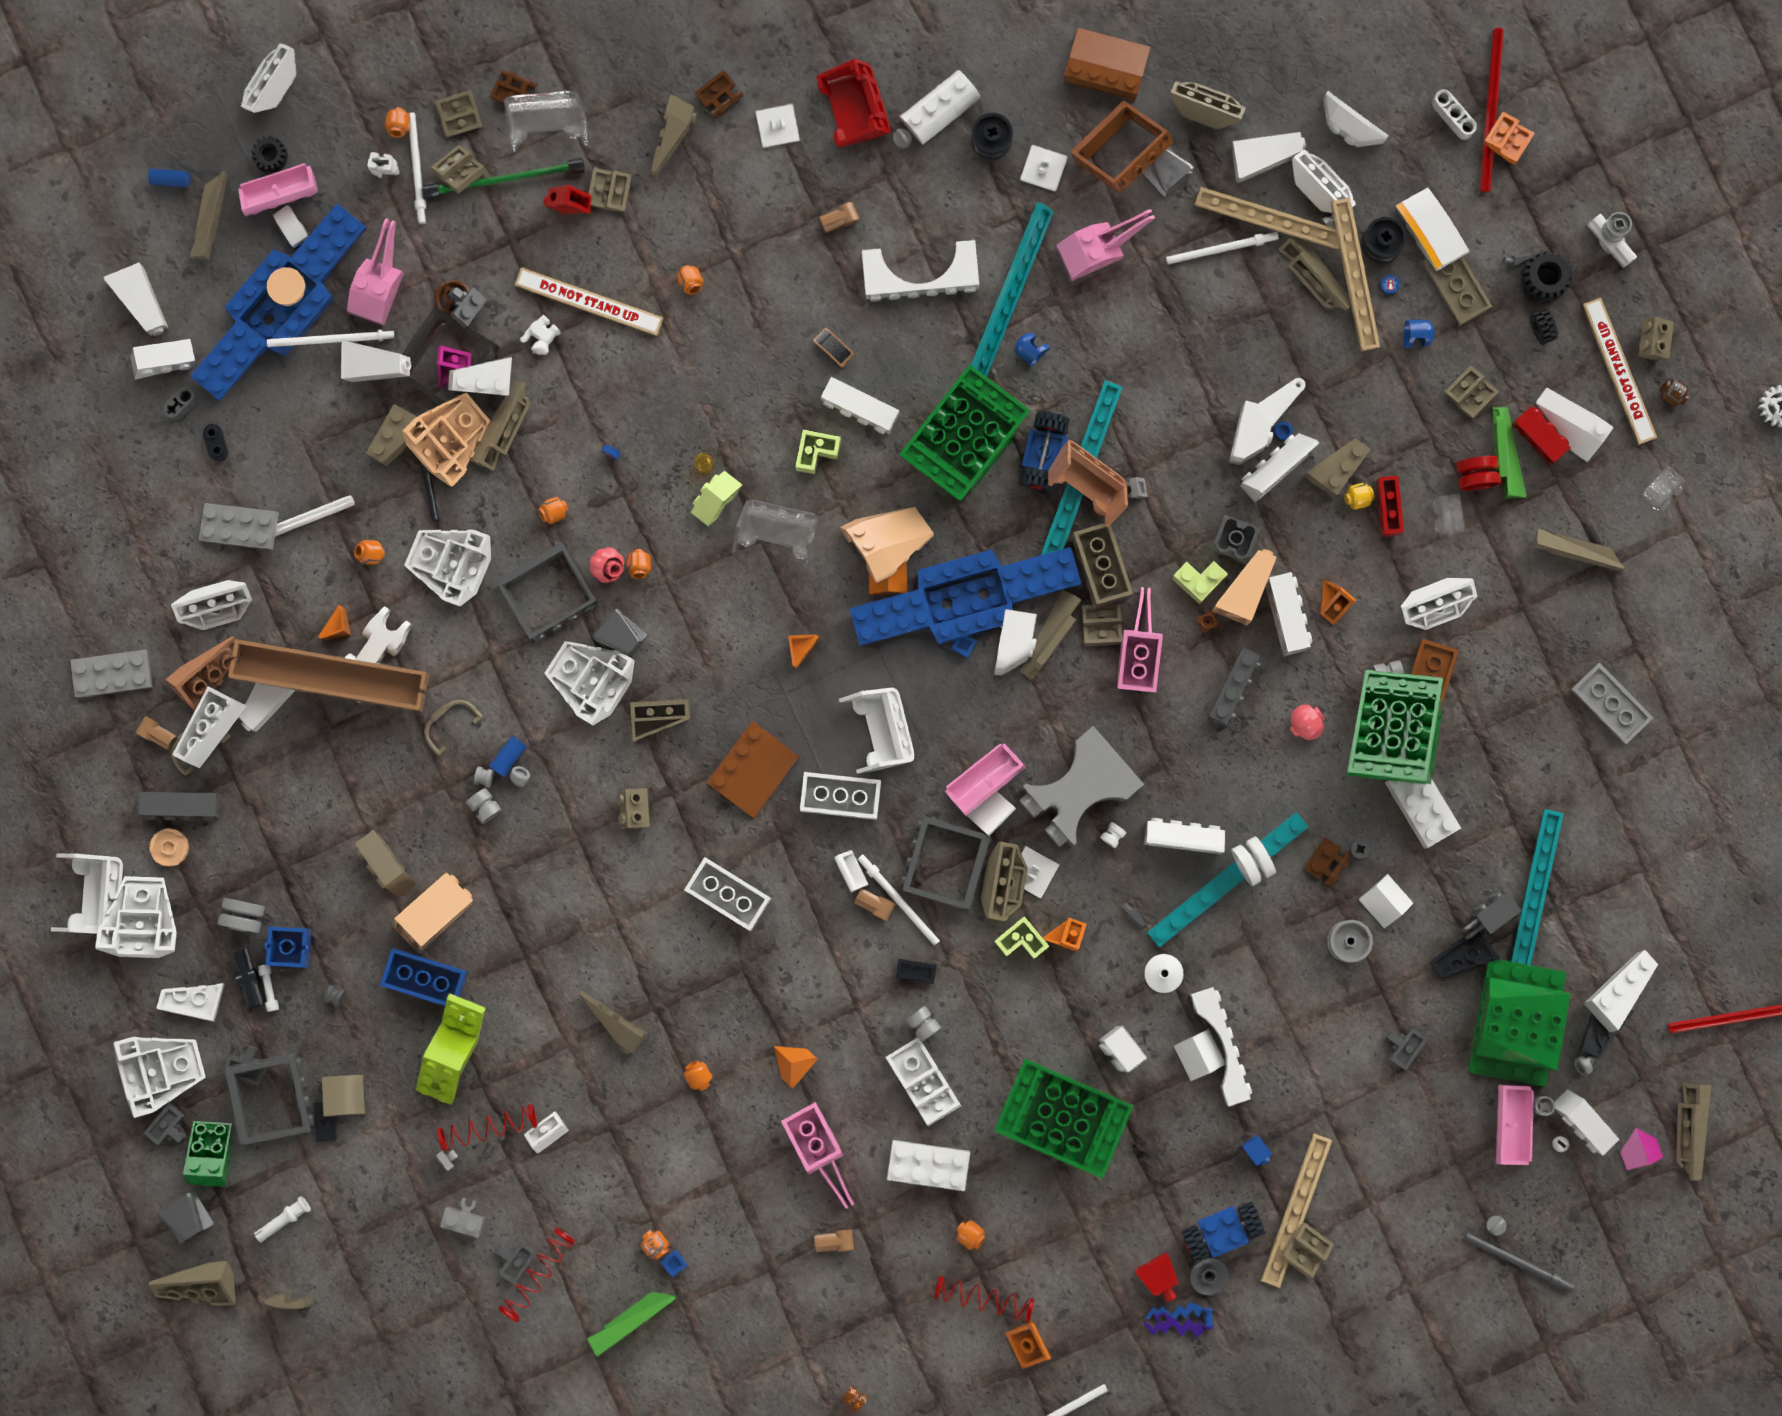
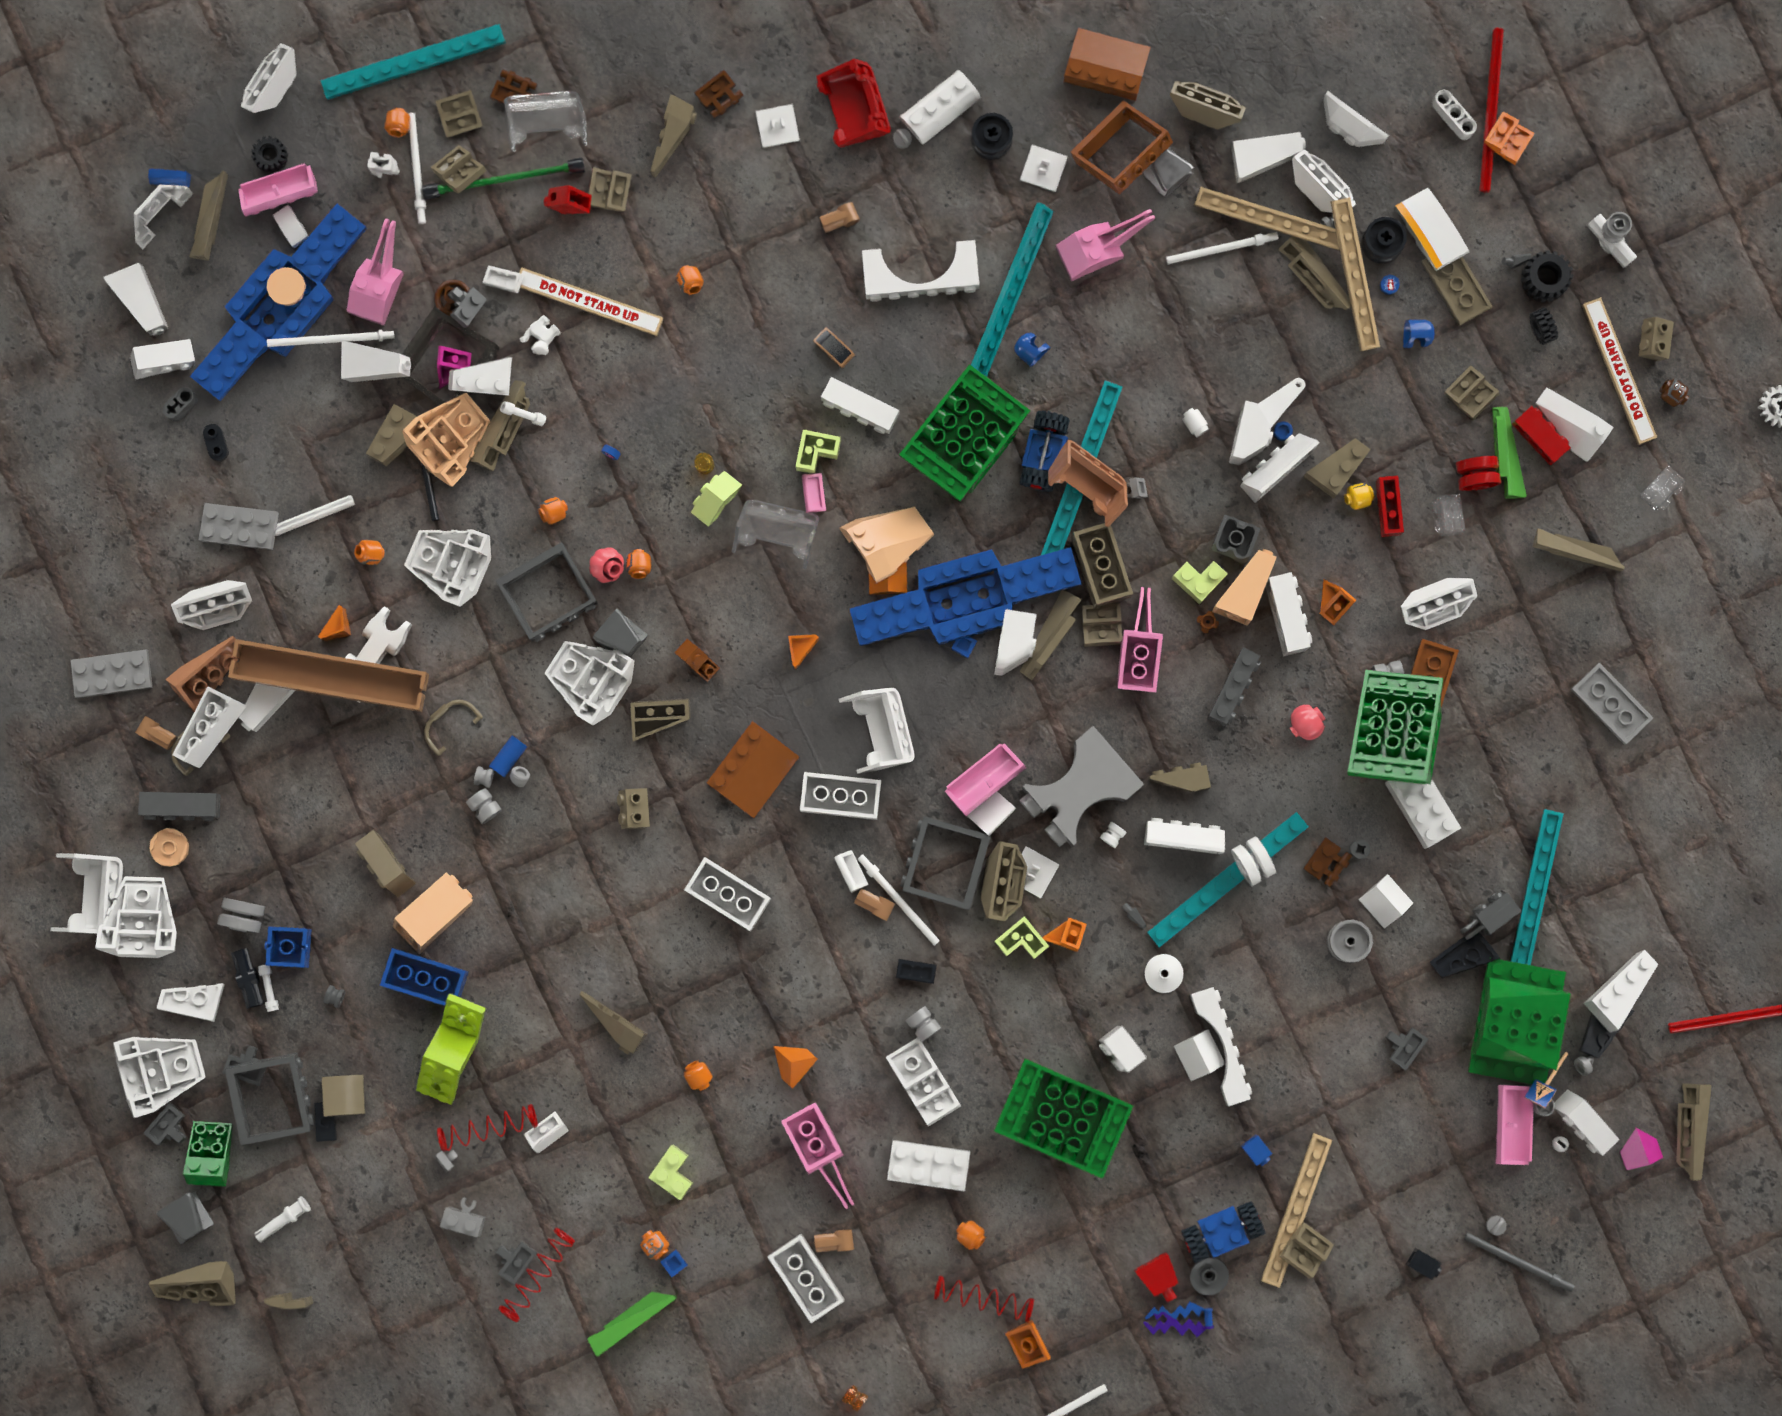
(153, 205): none -> white wedge
(413, 61): none -> teal plate
(503, 279): none -> white plate
(509, 409): none -> white bar
(666, 1173): none -> yellowish green brick
(697, 660): none -> dark orange slope
(806, 1278): none -> white brick
(813, 493): none -> bright pink tile
(1189, 780): none -> dark tan slope
(1195, 422): none -> white brick
(1424, 1264): none -> black slope
(1541, 1092): none -> piece

